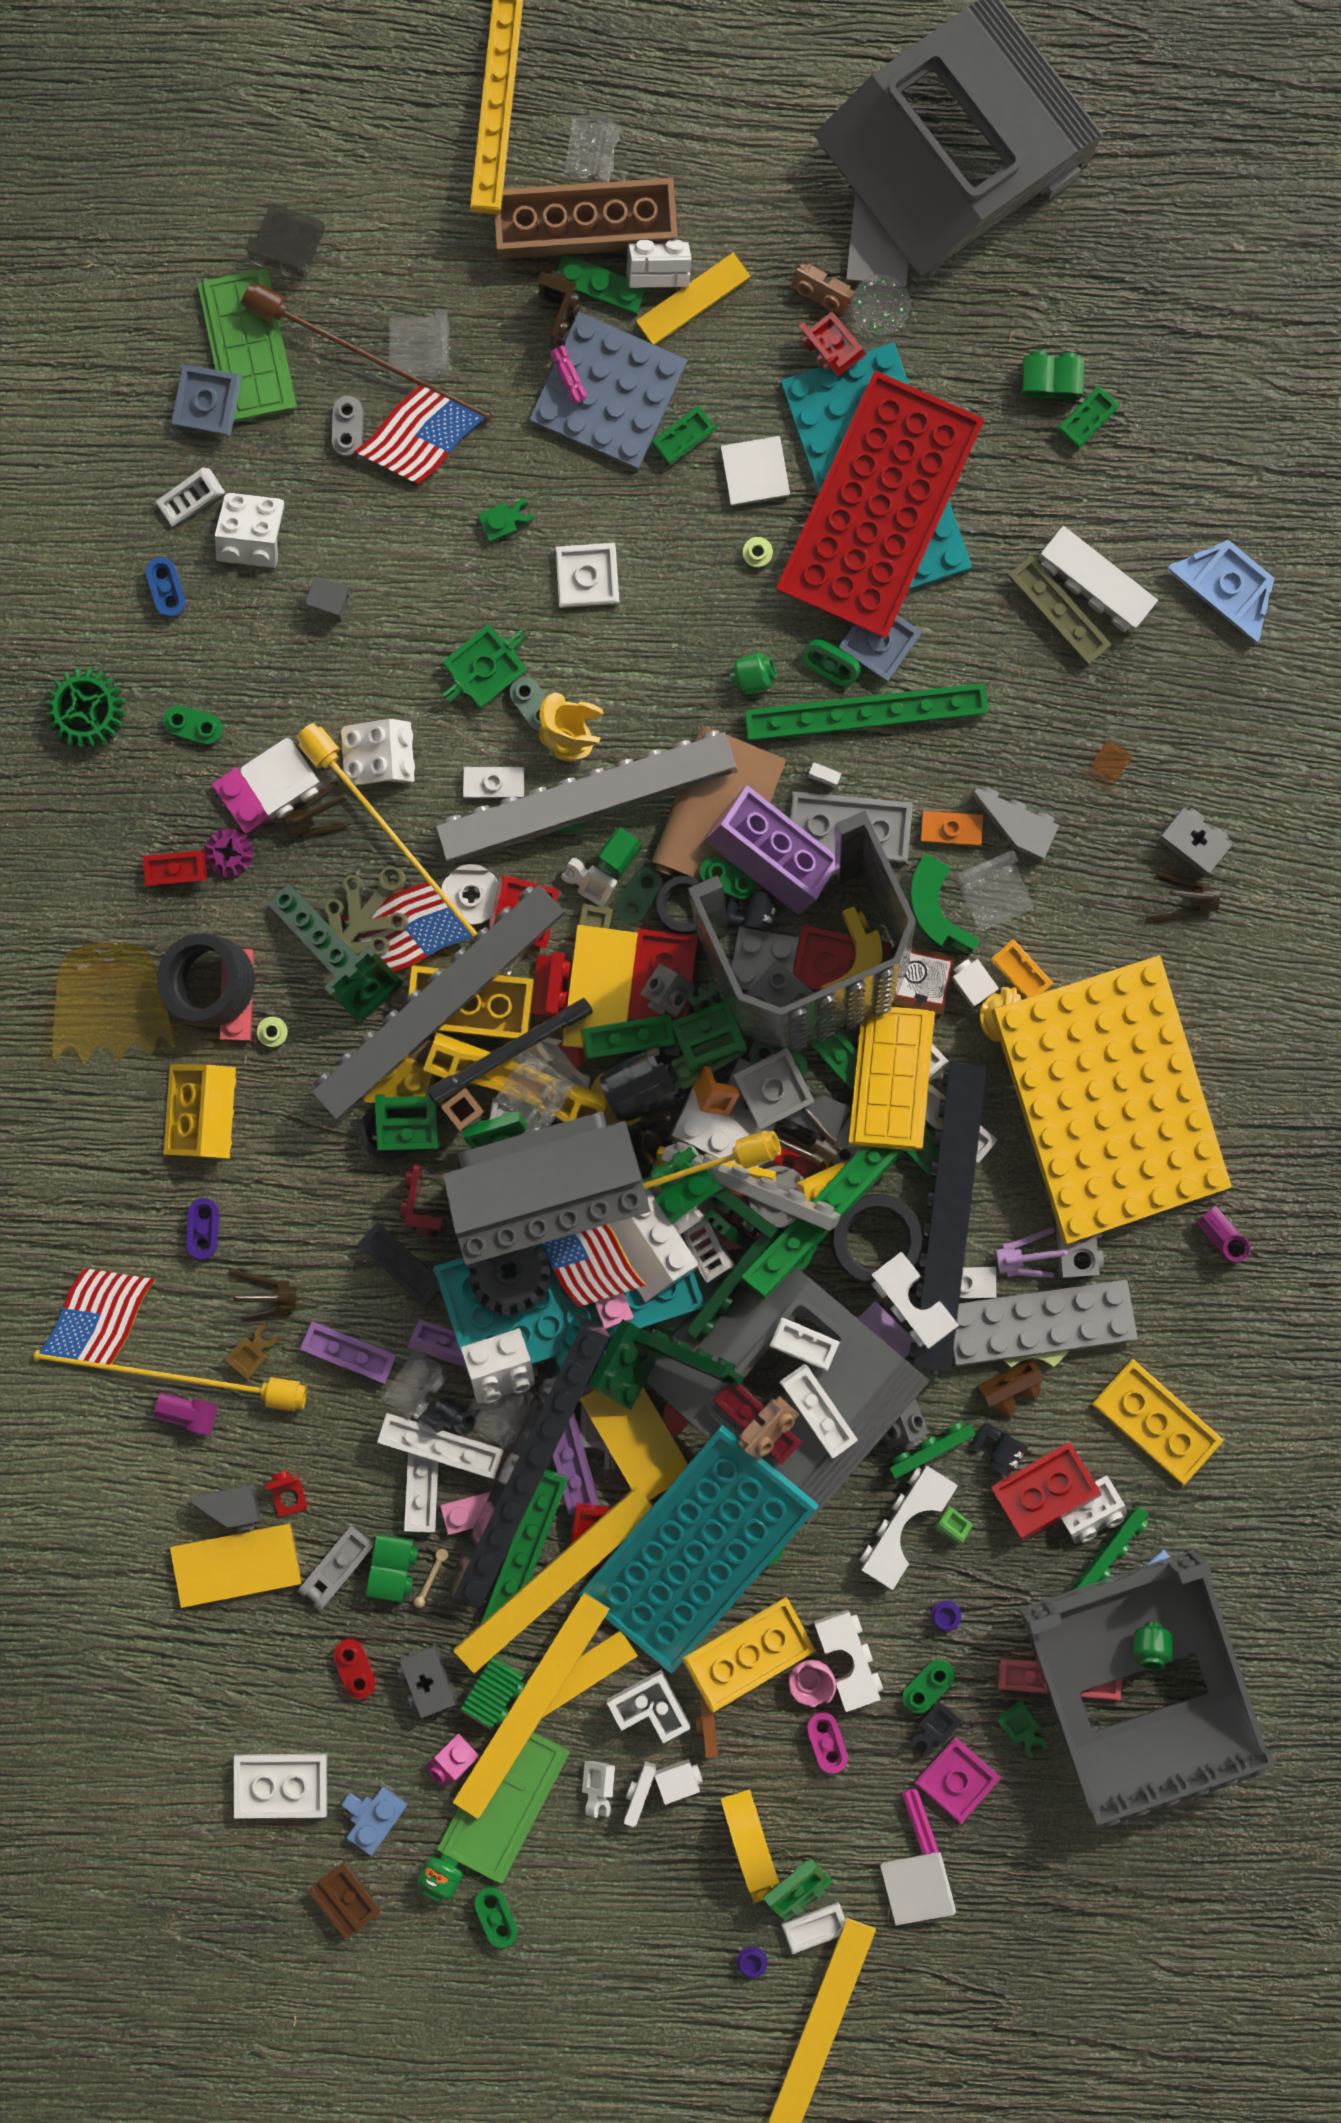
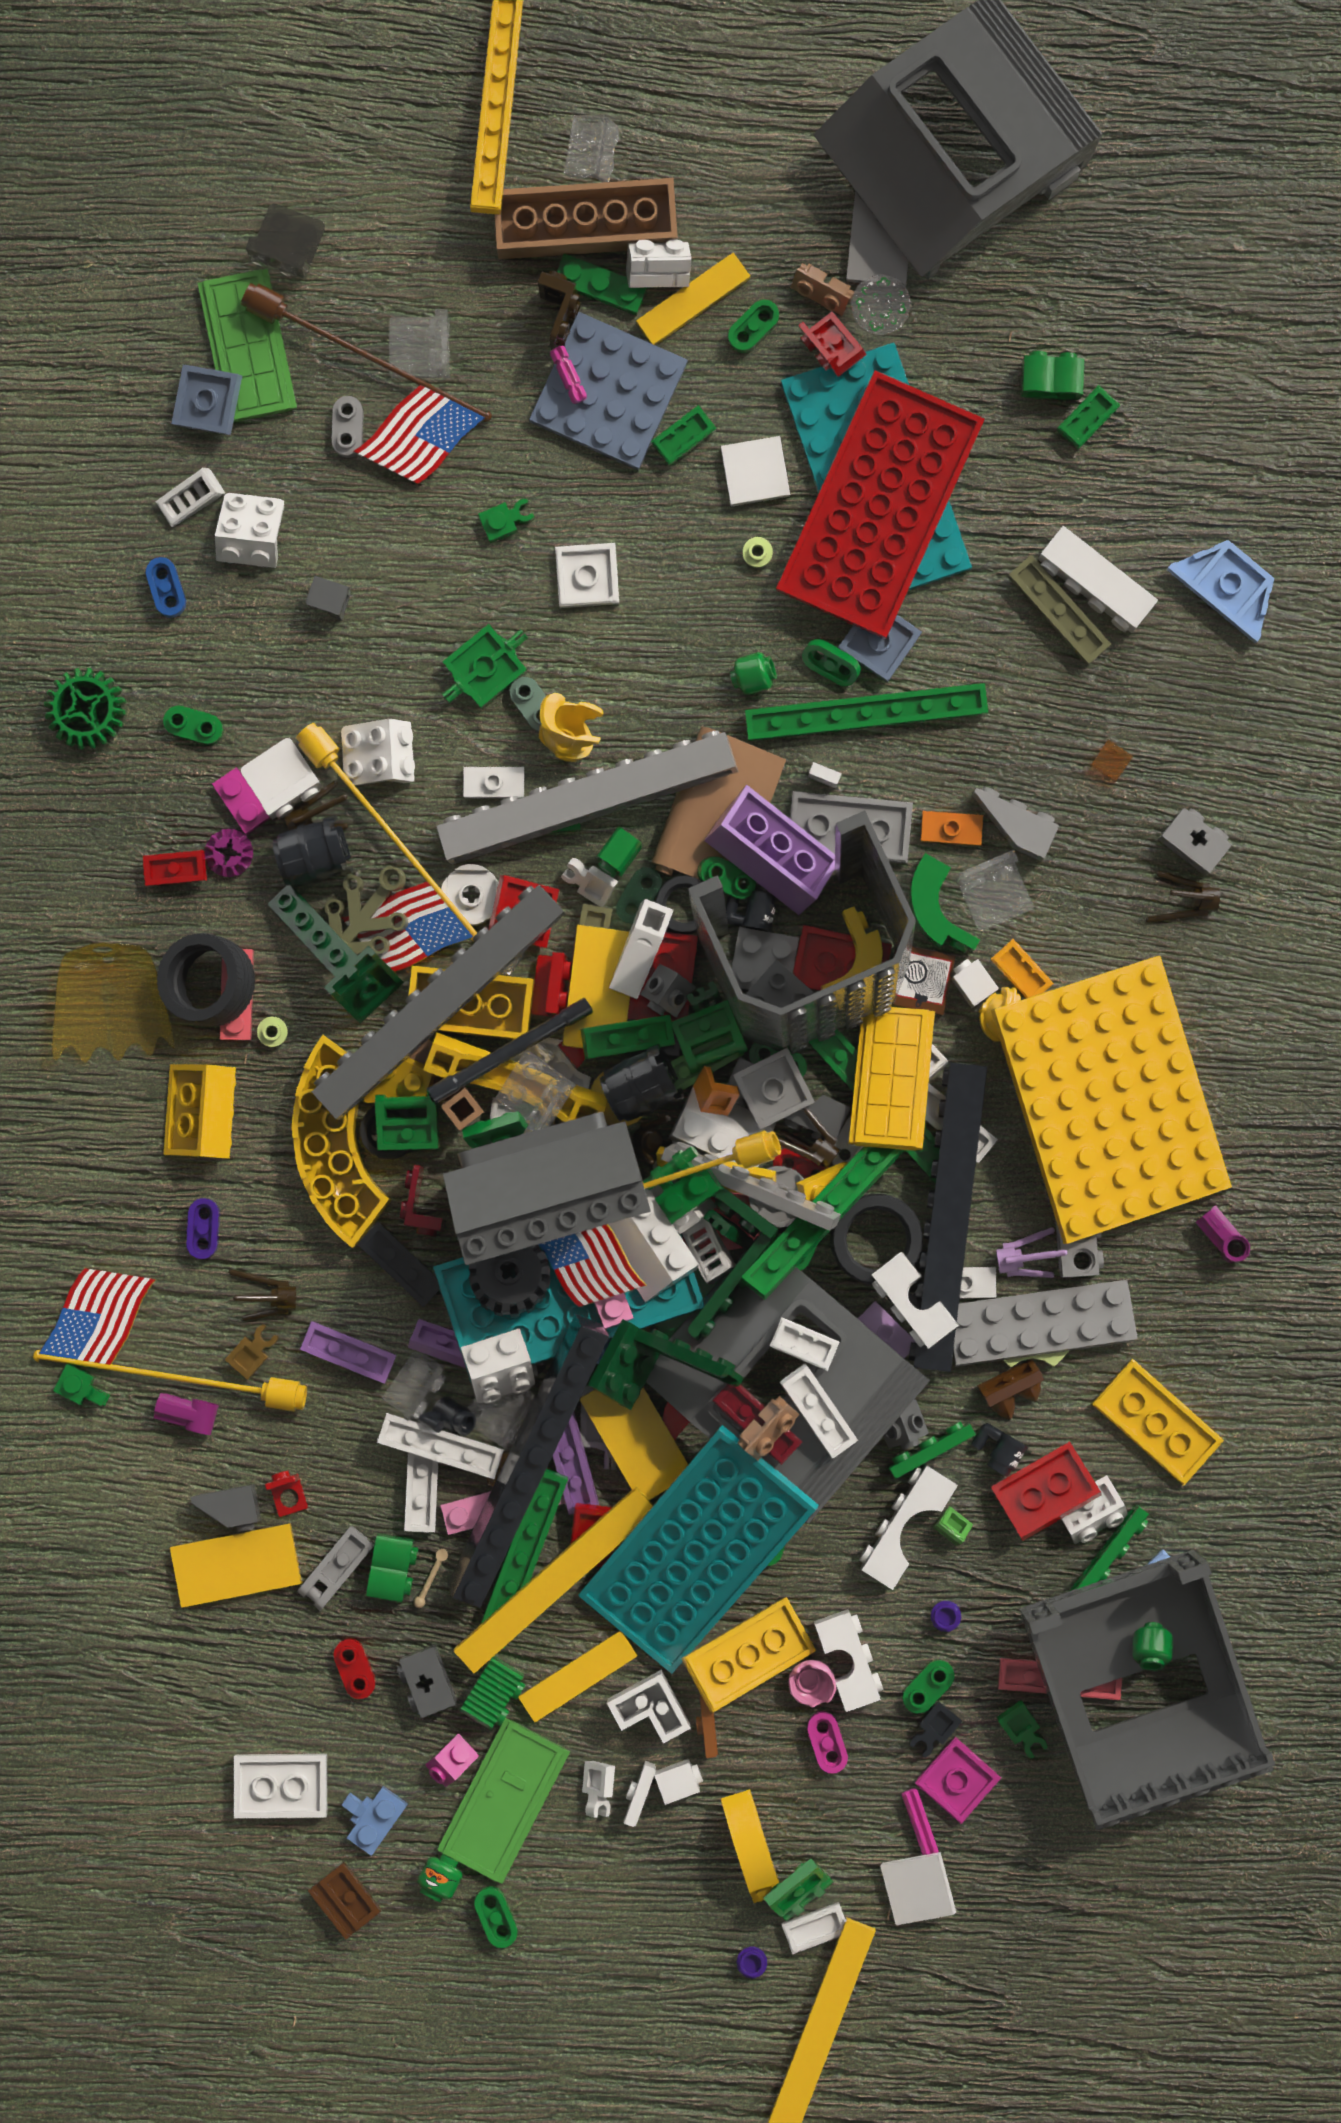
(77, 1386): none -> green plate
(312, 853): none -> black piece
(330, 1155): none -> yellow brick
(531, 1705): yellow tile -> none
(640, 948): none -> white slope
(752, 326): none -> green plate

